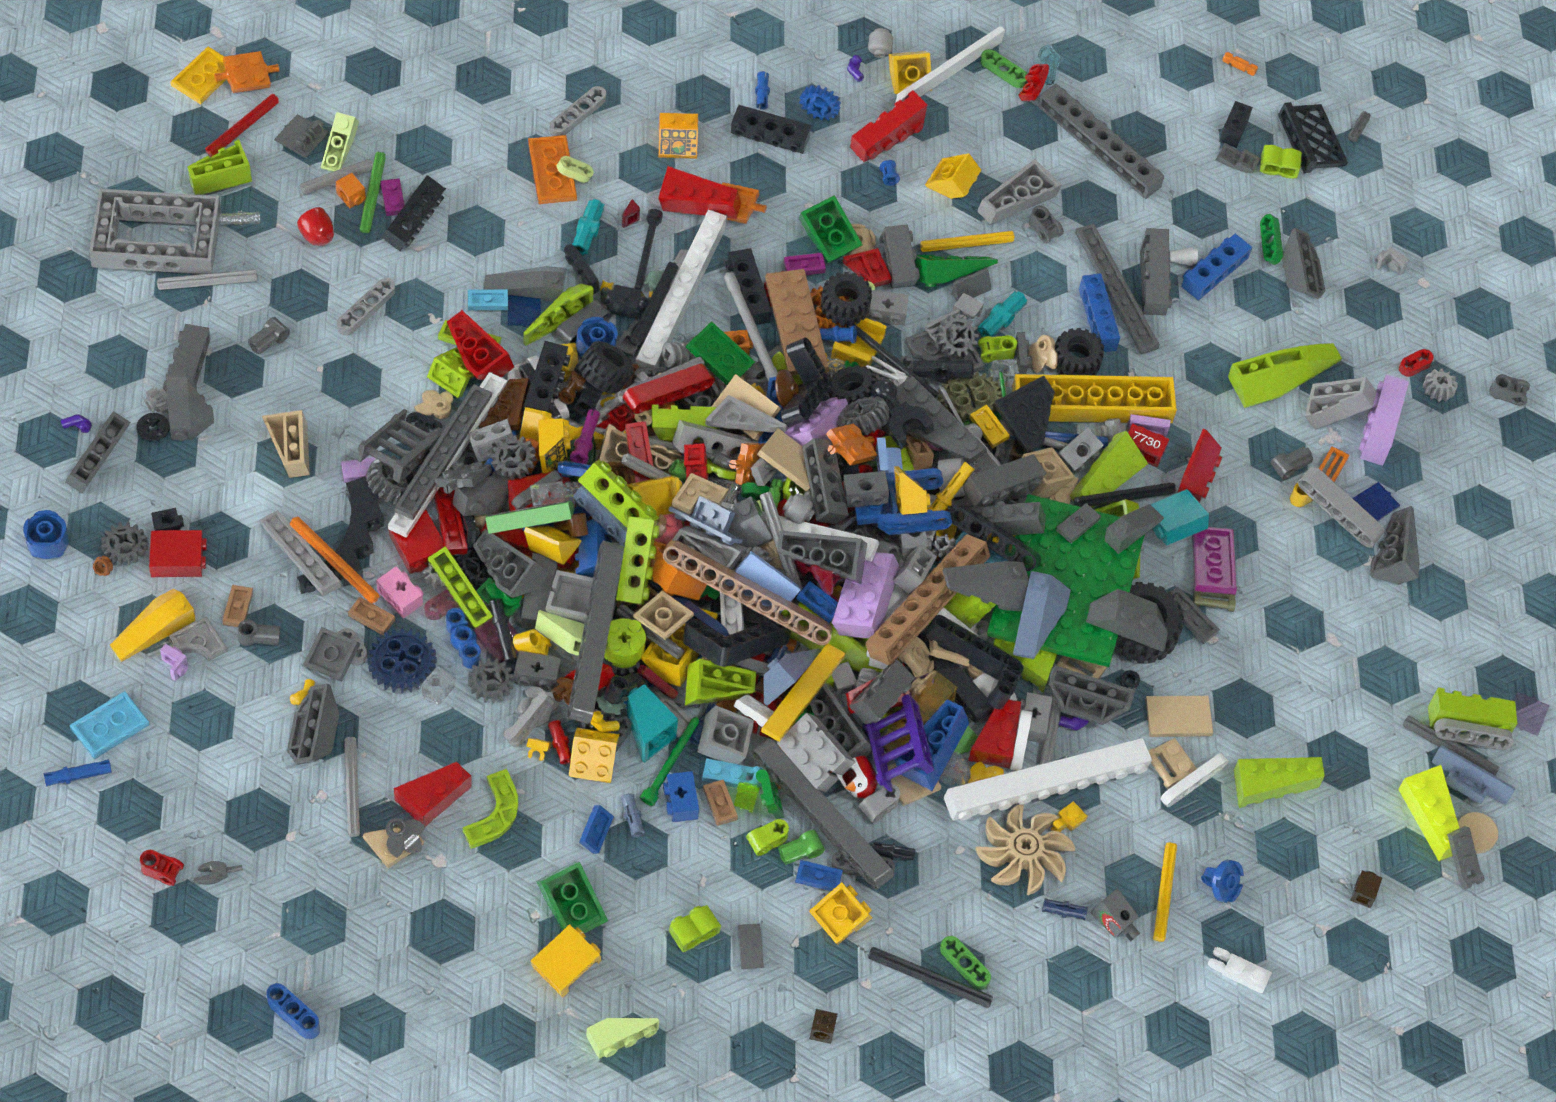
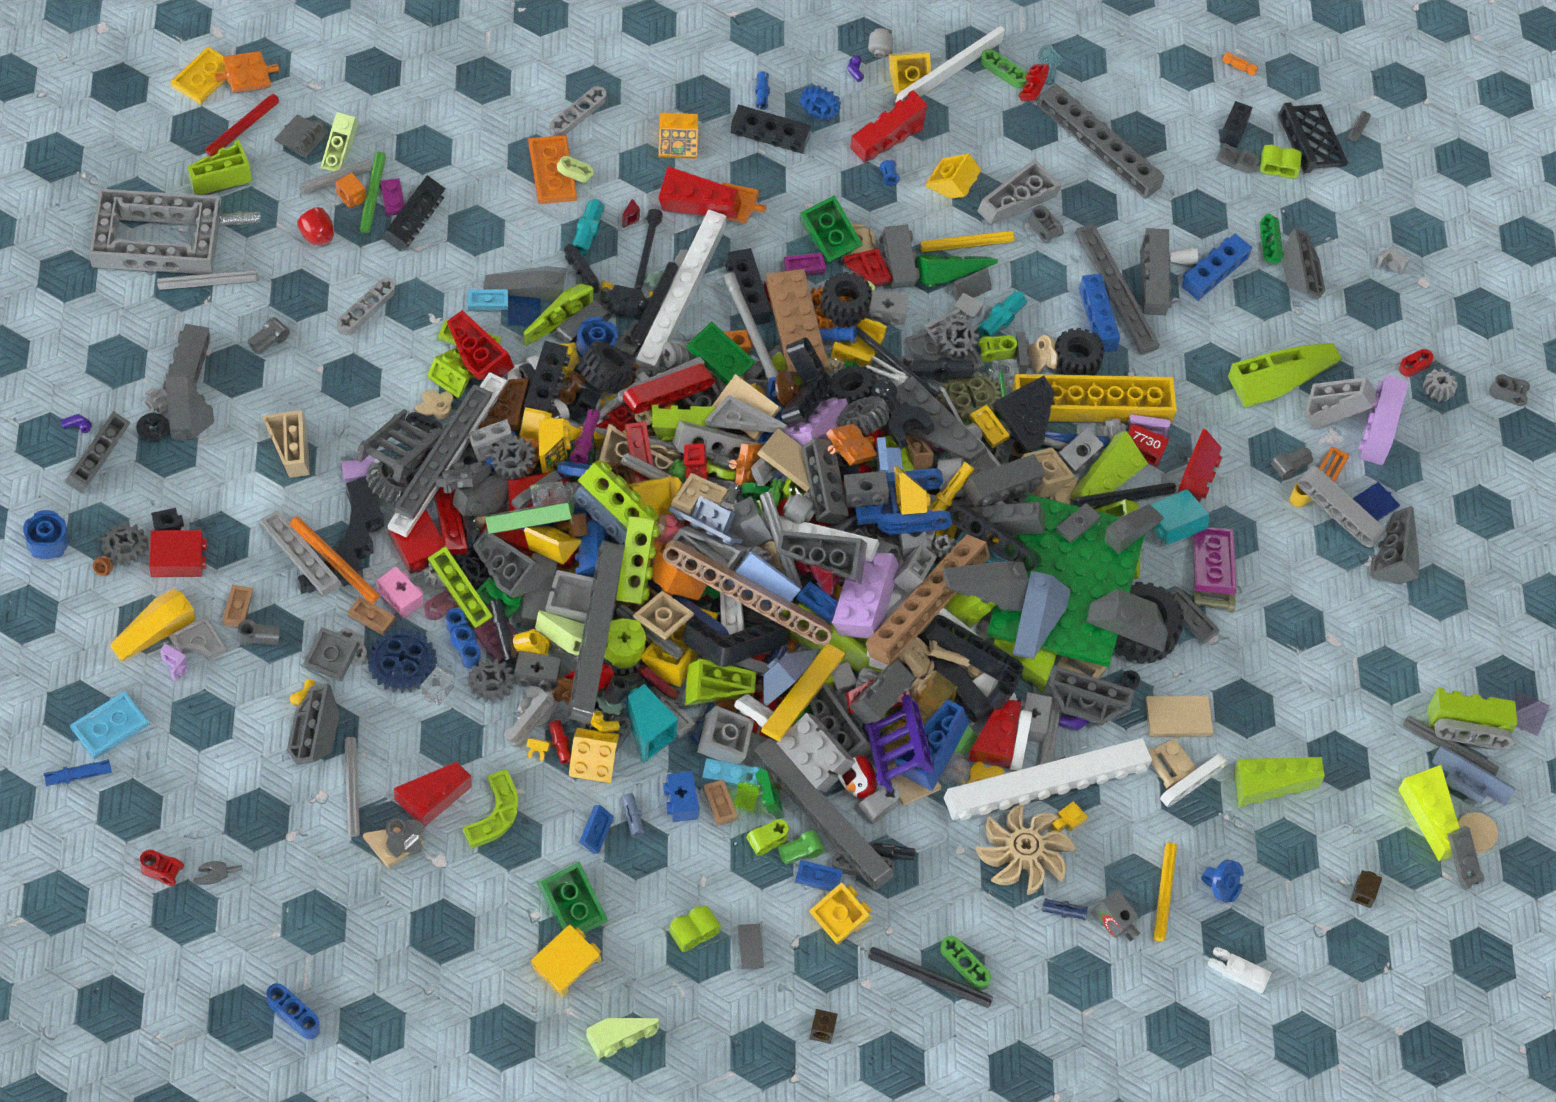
(650, 795): green piece -> none

